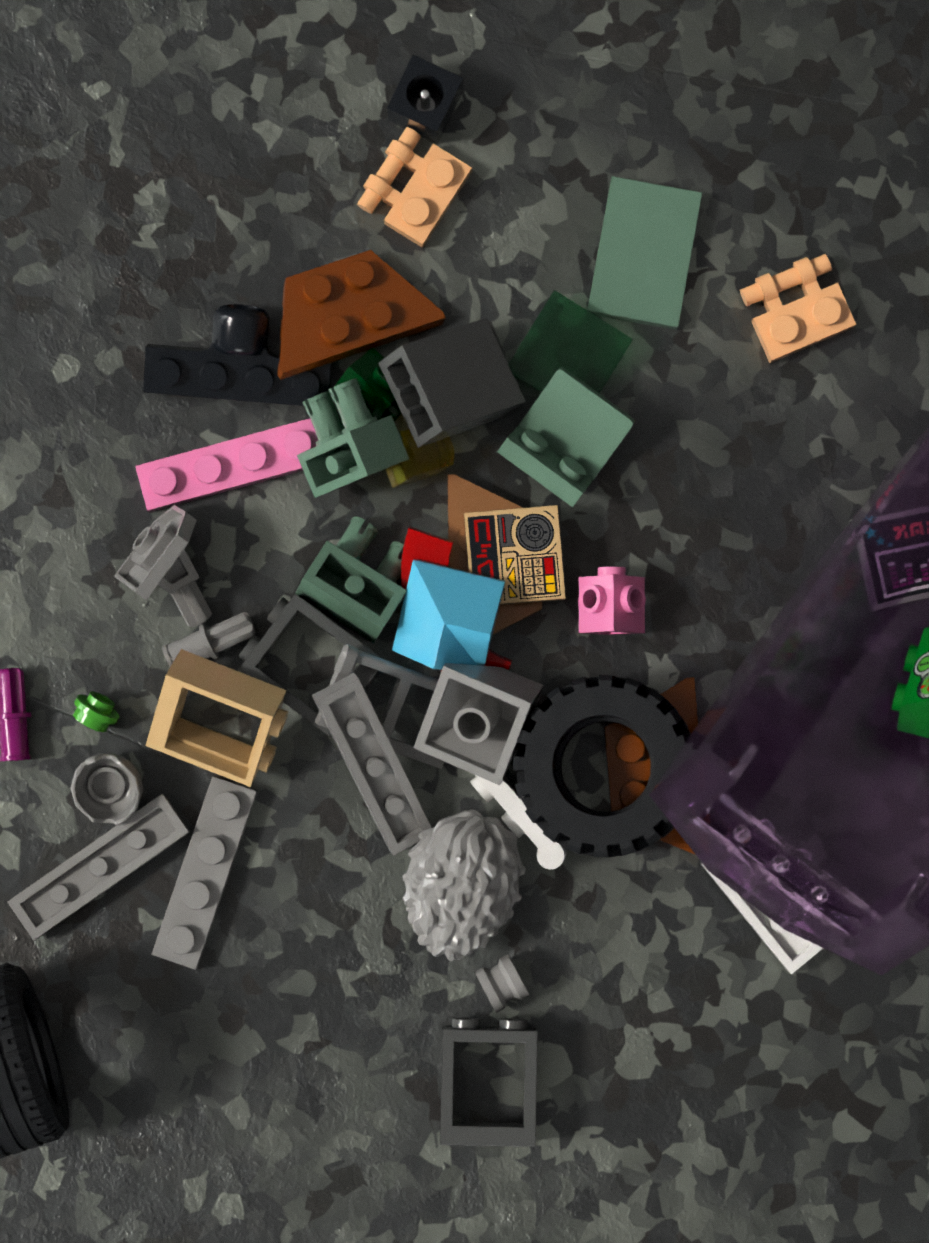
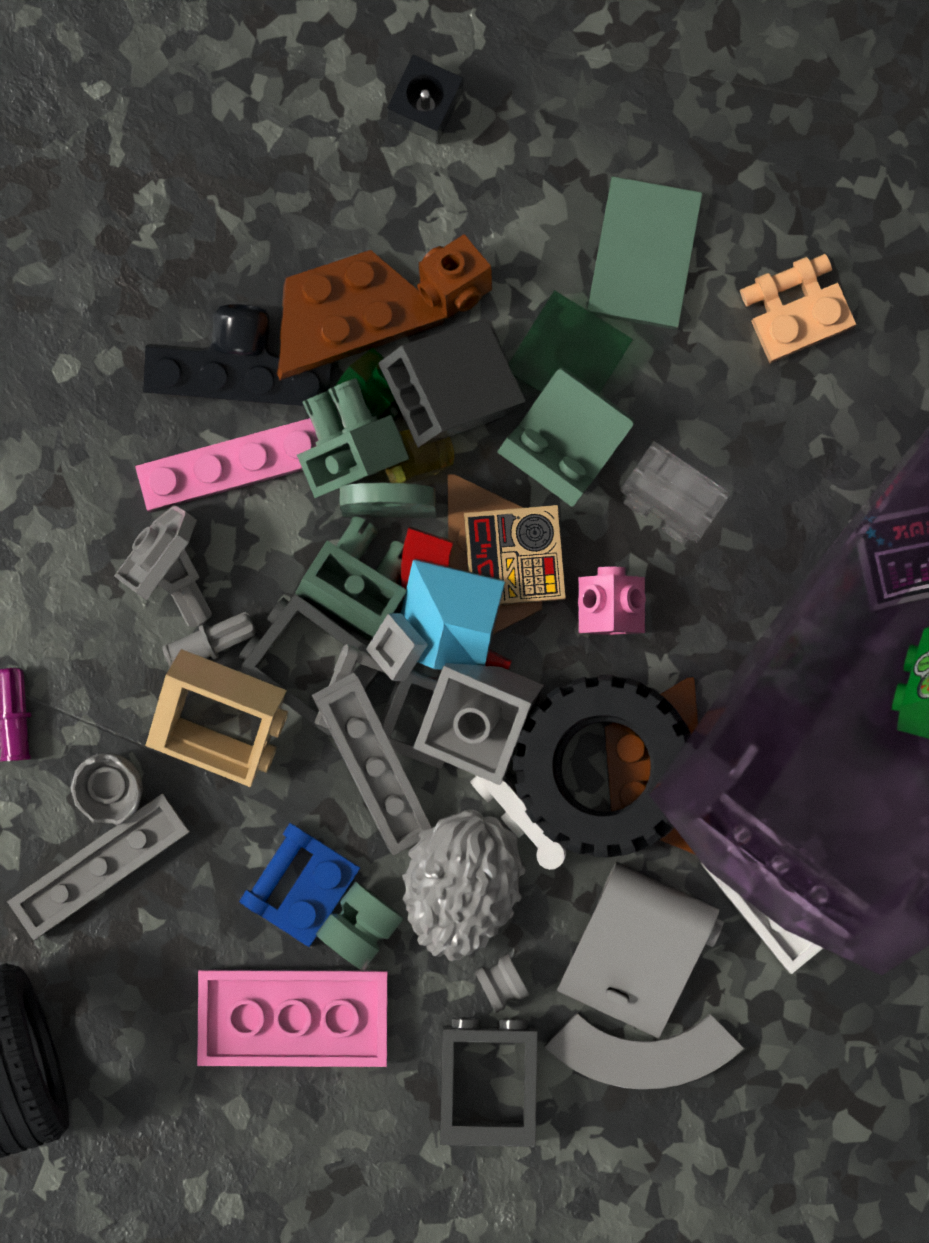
(95, 711): bright green plate -> none
(204, 873): light grey plate -> none
(292, 1018): none -> bright pink plate
(314, 892): none -> blue plate
(359, 926): none -> sand green wheel
(387, 500): none -> sand green tile
(396, 647): none -> light grey plate
(427, 194): light nougat plate -> none
(454, 277): none -> dark orange brick
(642, 944): none -> light grey door
(643, 1063): none -> light grey tile
(673, 494): none -> clear brick

